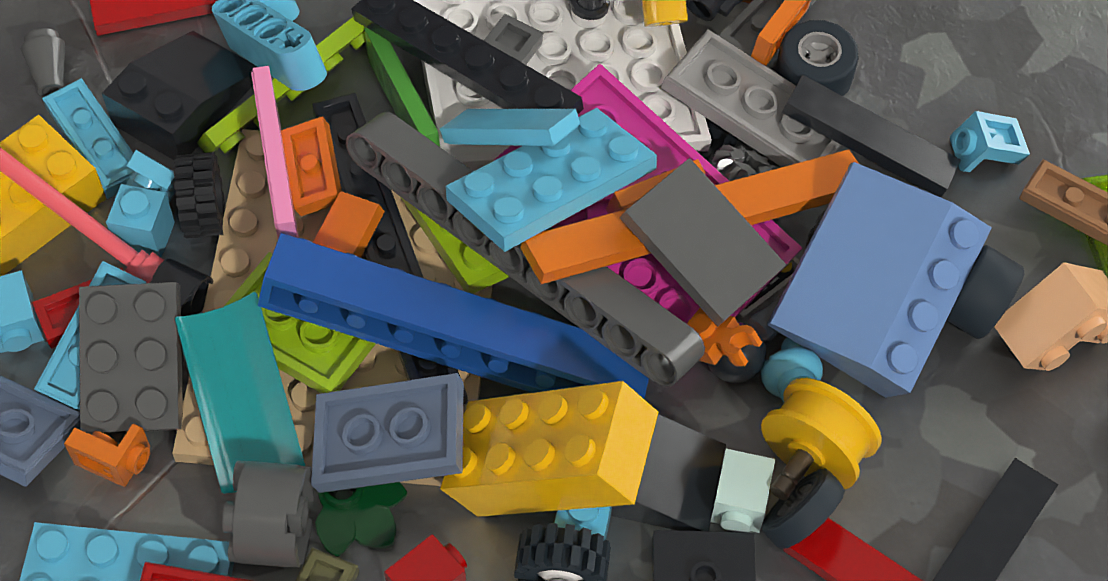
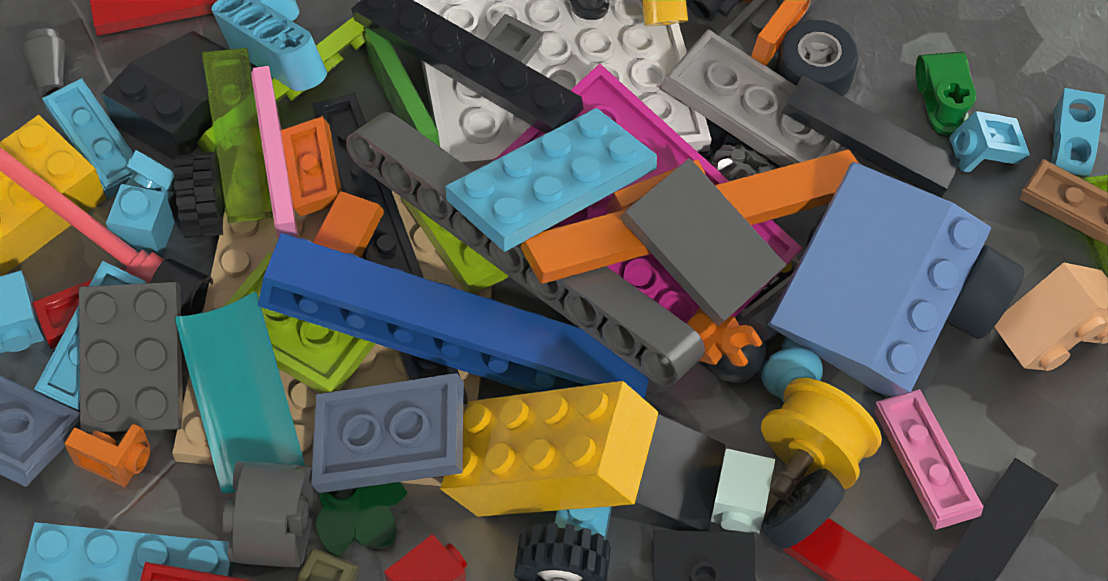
(237, 135): none -> clear neon green tile
(510, 127): medium azure tile -> none
(928, 459): none -> bright pink tile
(945, 89): none -> green piece
(1077, 131): none -> medium azure leg

